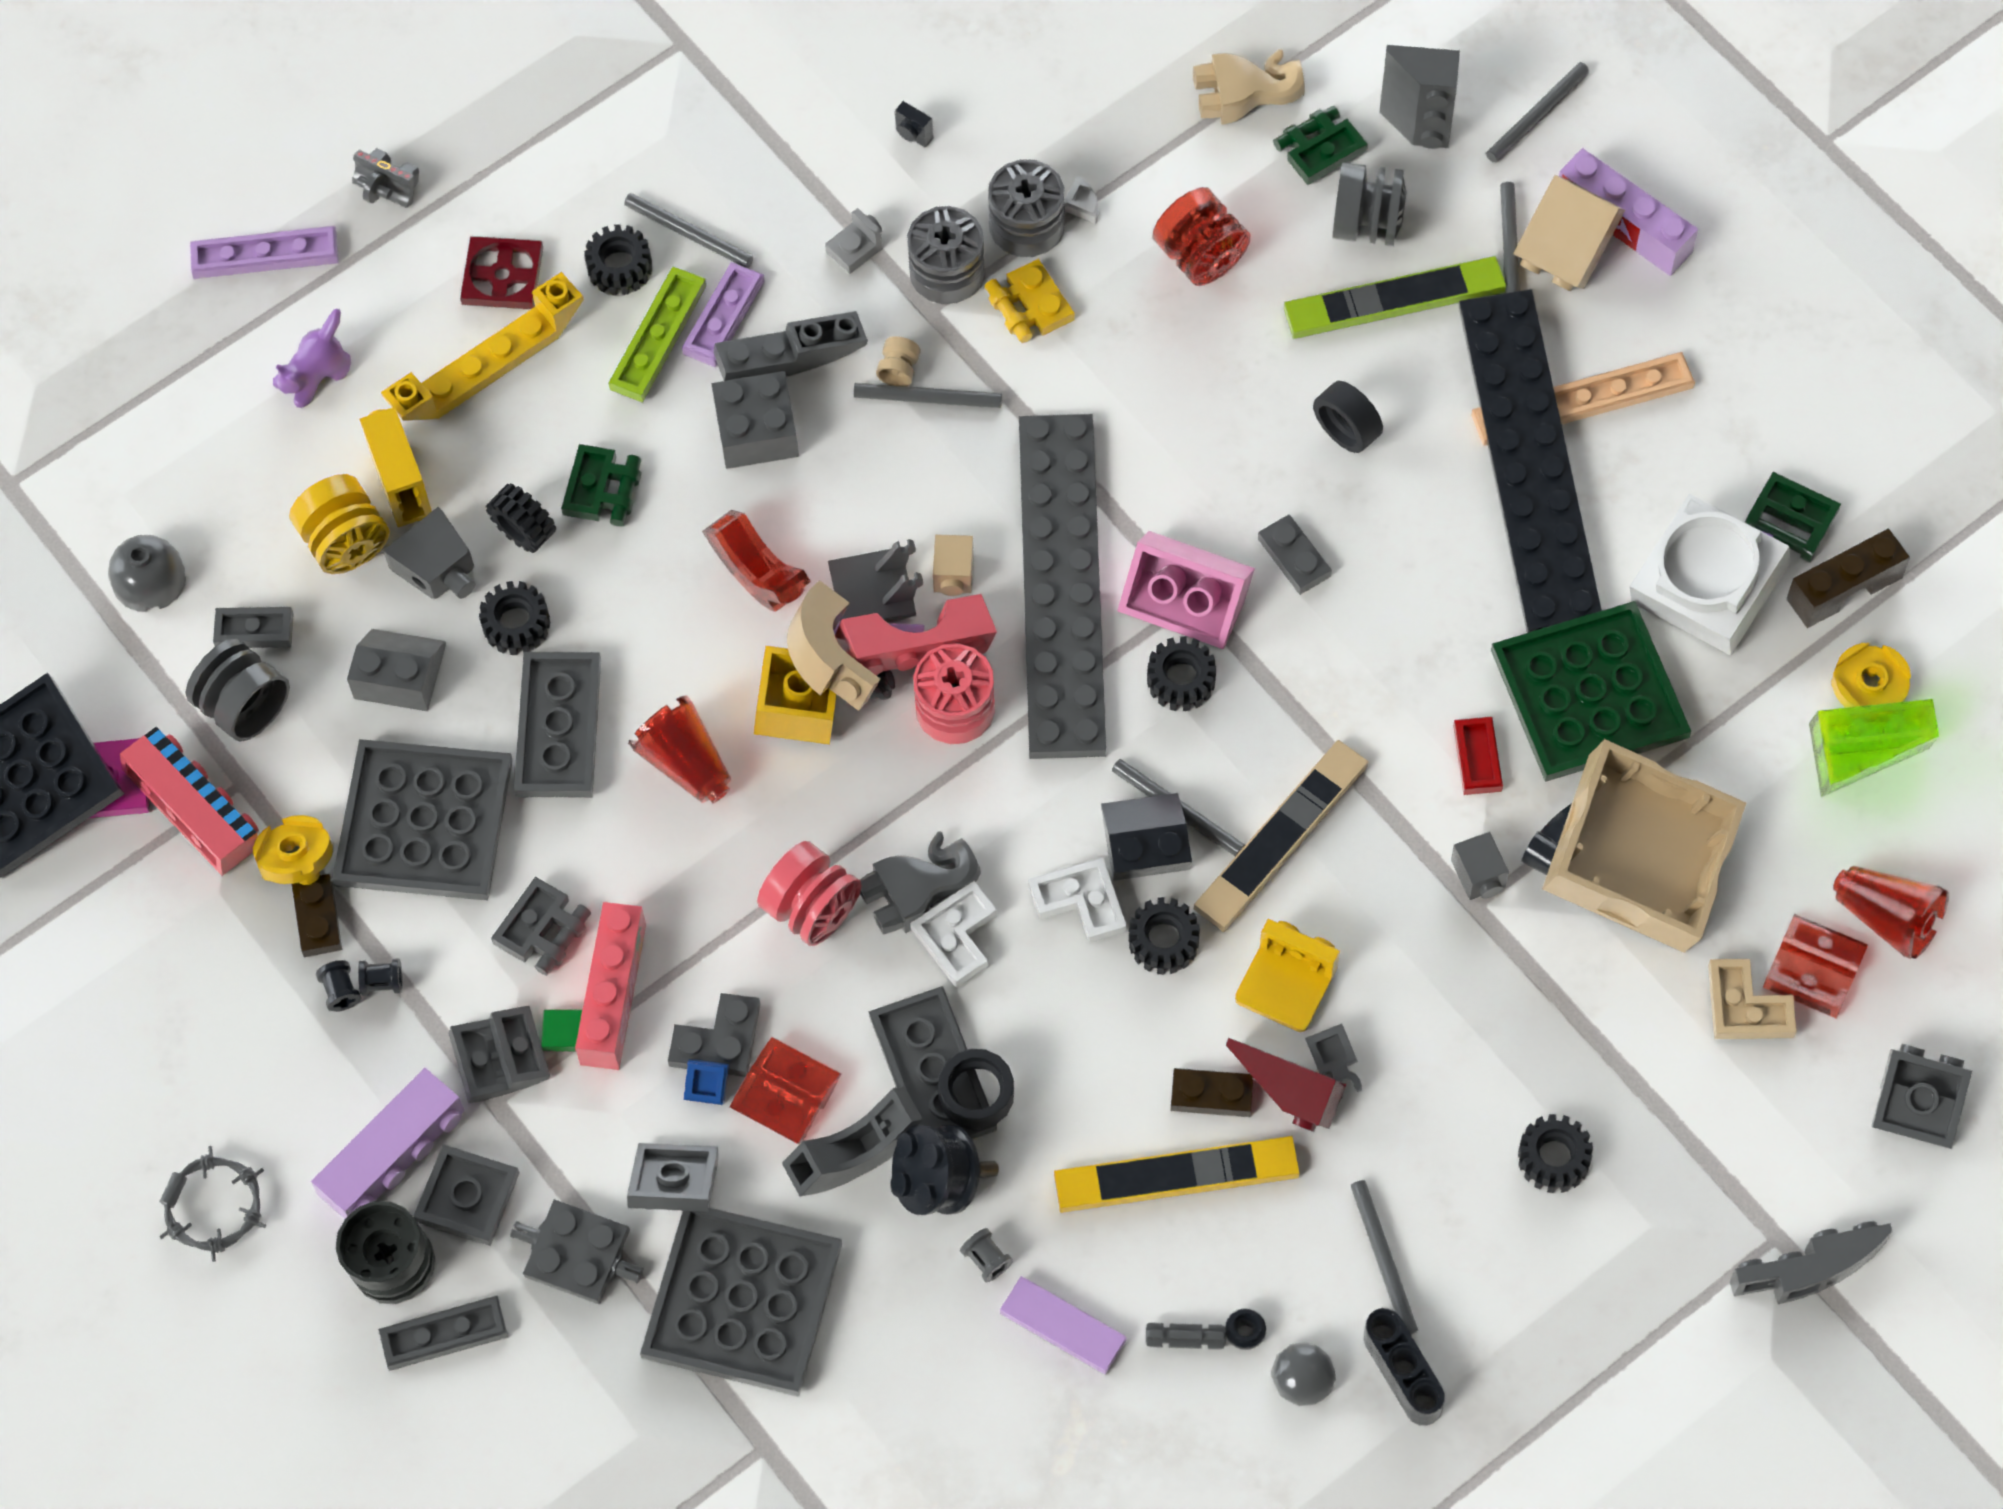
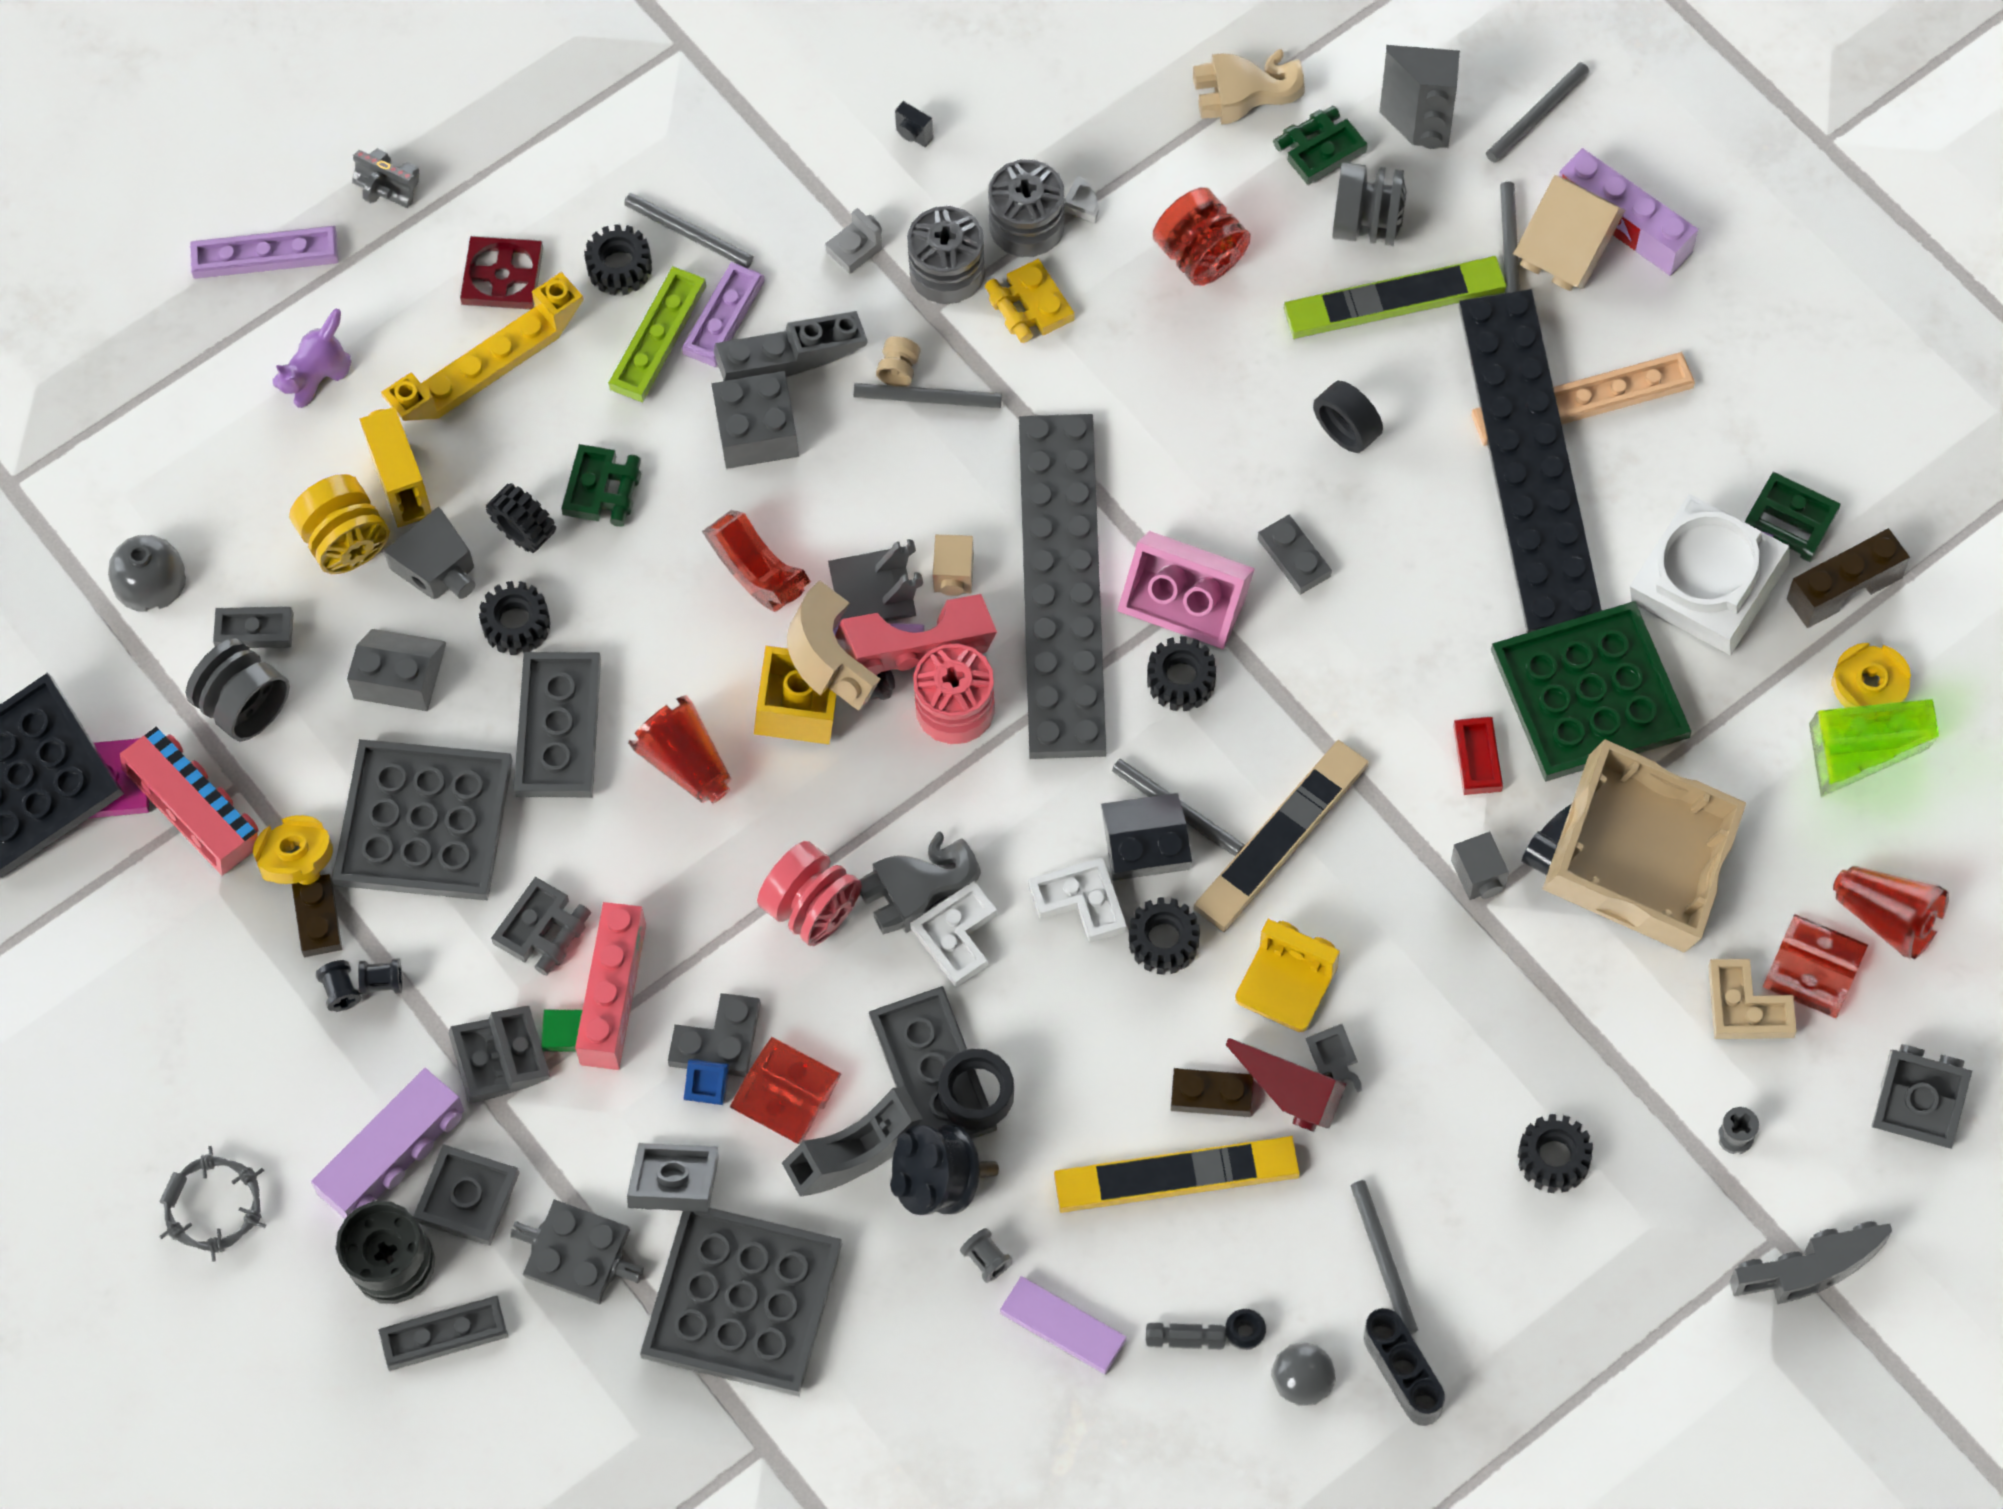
(1733, 1120): none -> dark grey bush

